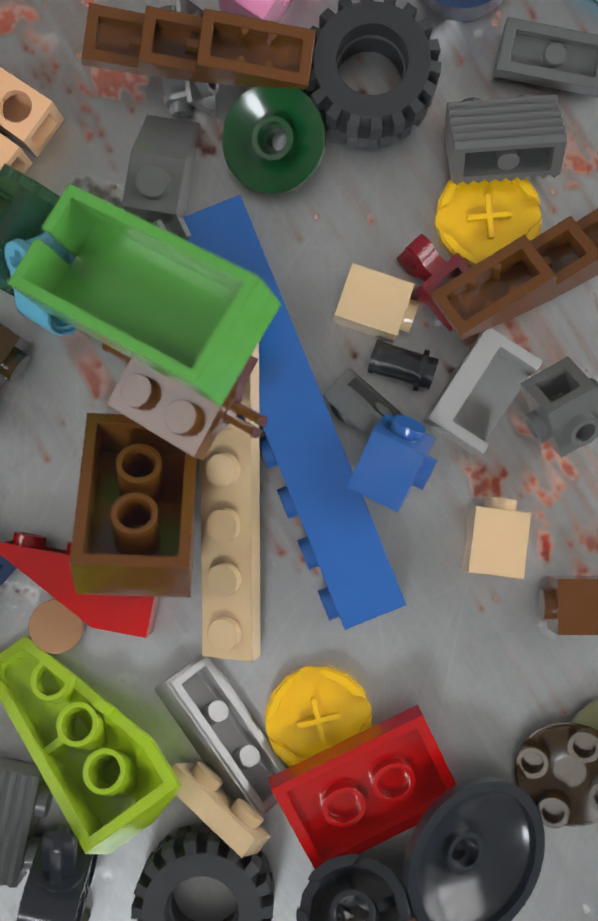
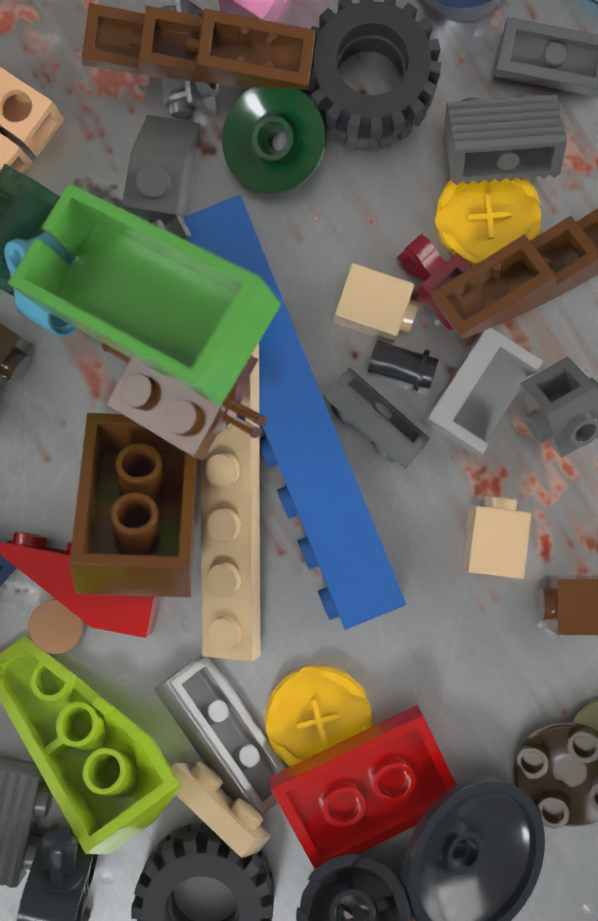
(394, 461): blue brick -> none

